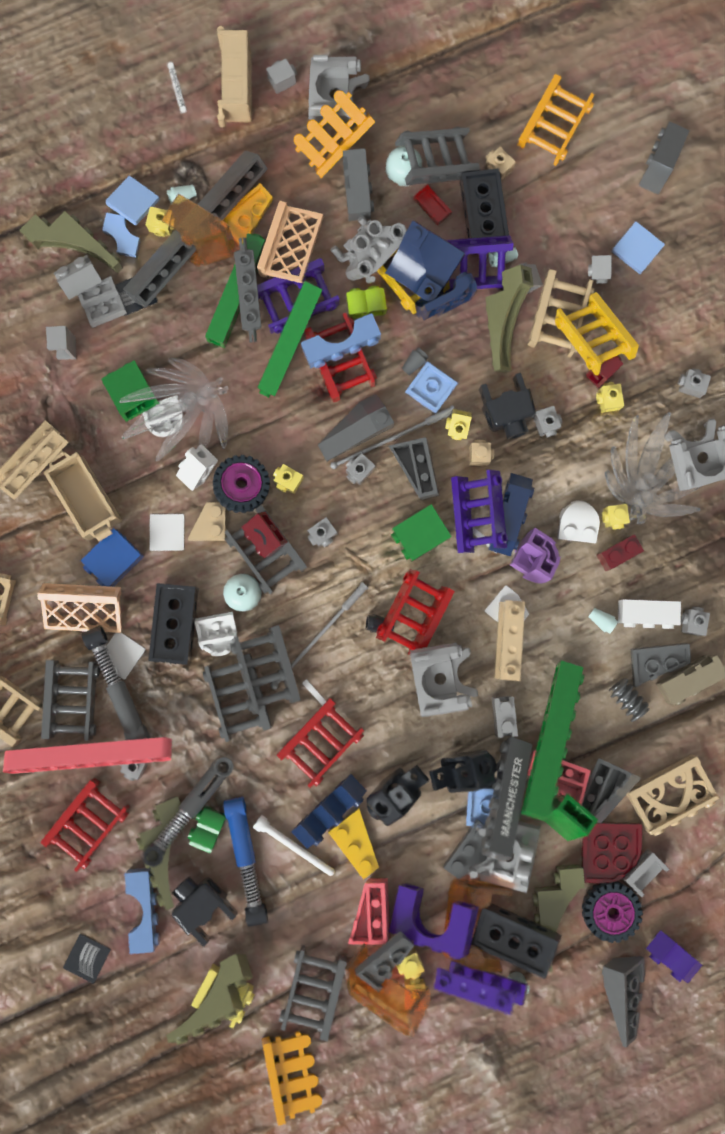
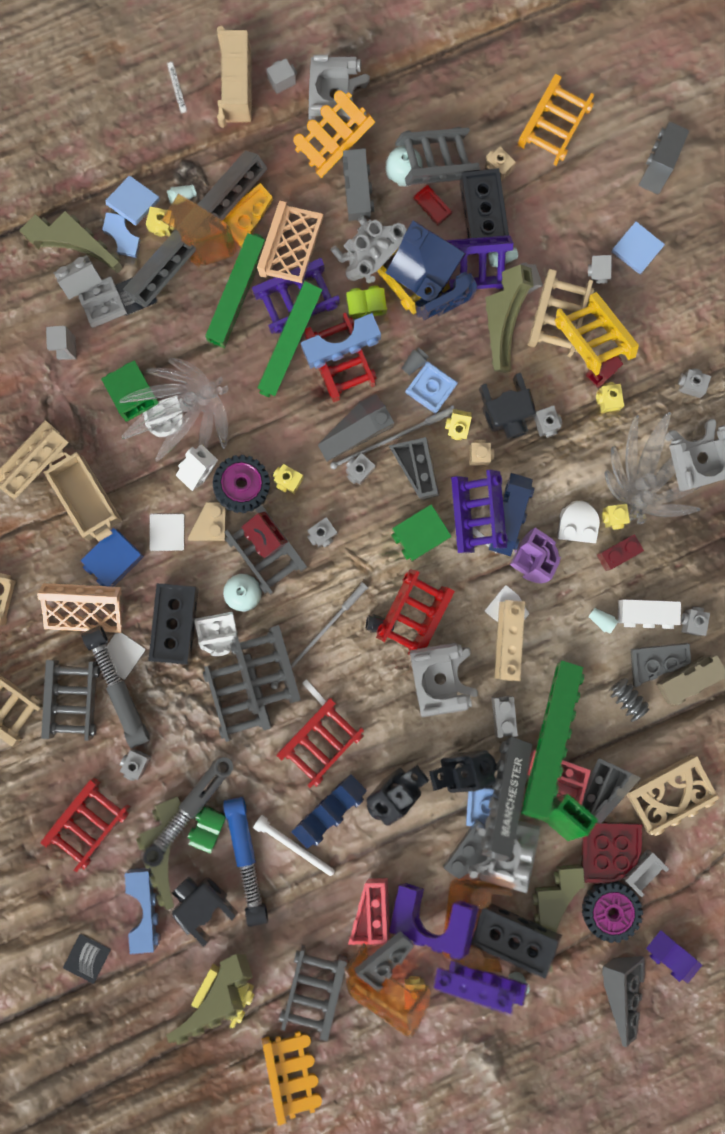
(88, 755): coral beam -> none
(247, 290): dark grey plate -> none
(355, 843): yellow wing -> none
(411, 966): light yellow brick -> none

